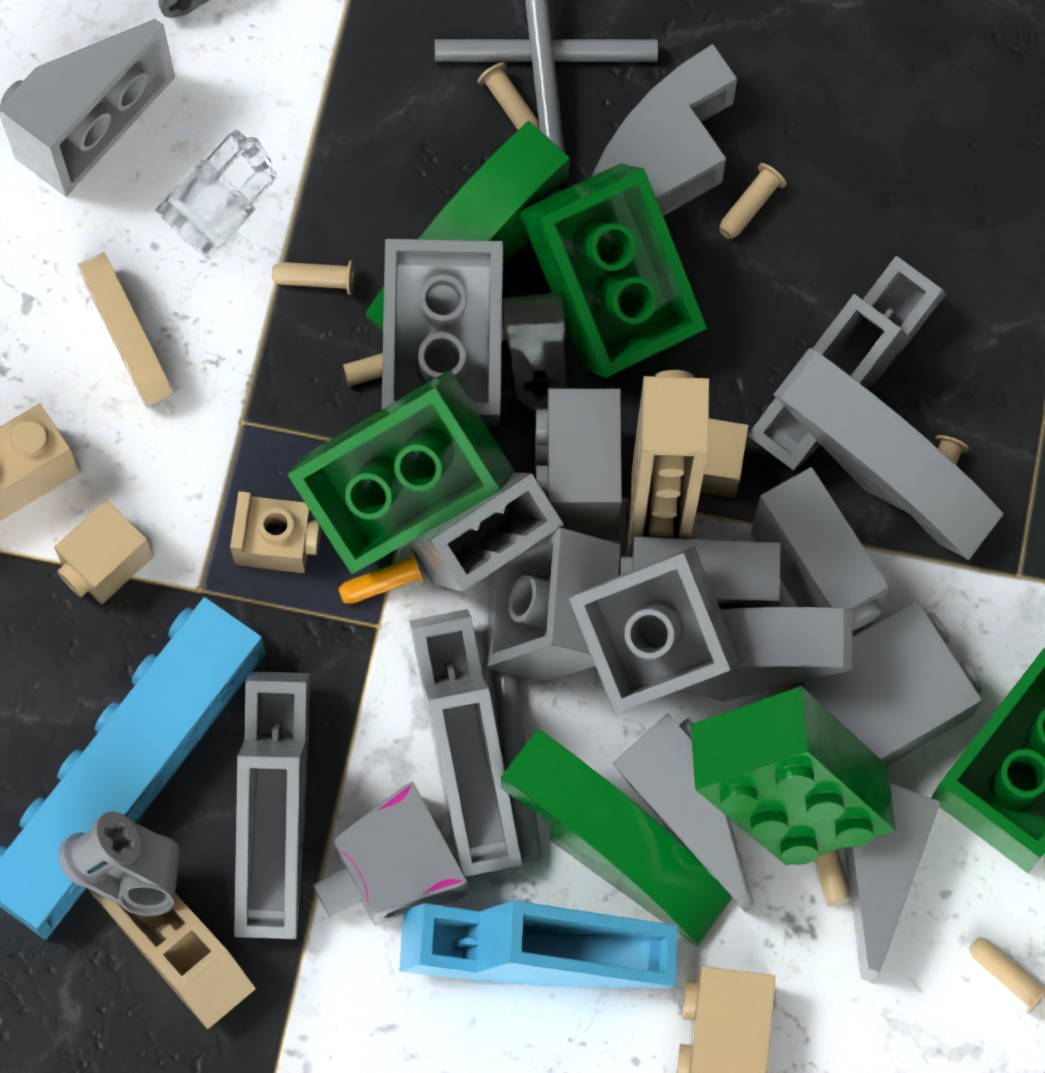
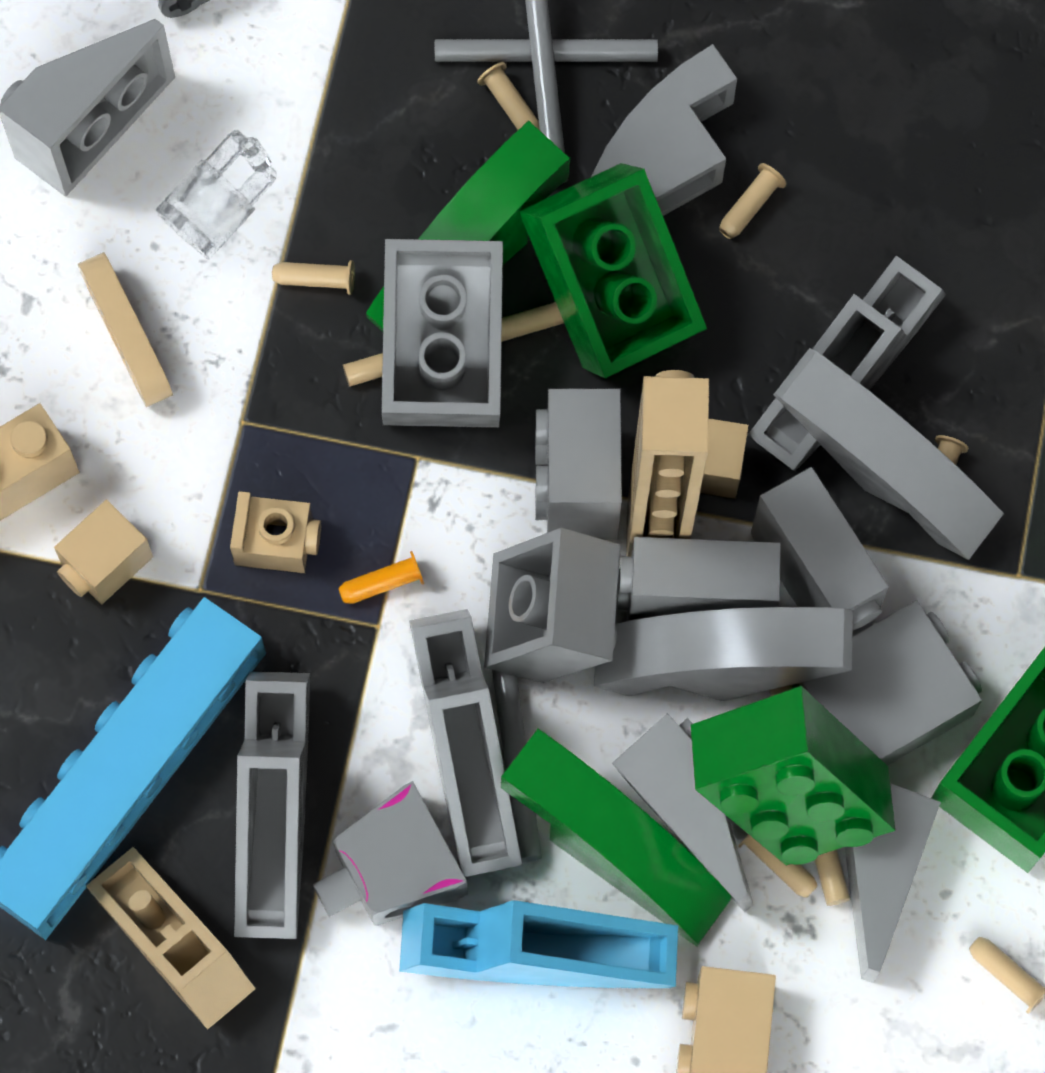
(124, 864): light grey piece -> none
(401, 472): green brick -> none
(487, 534): light grey brick -> none
(536, 343): clear smoke piece -> none
(654, 630): light grey brick -> none
(793, 875): none -> tan piece

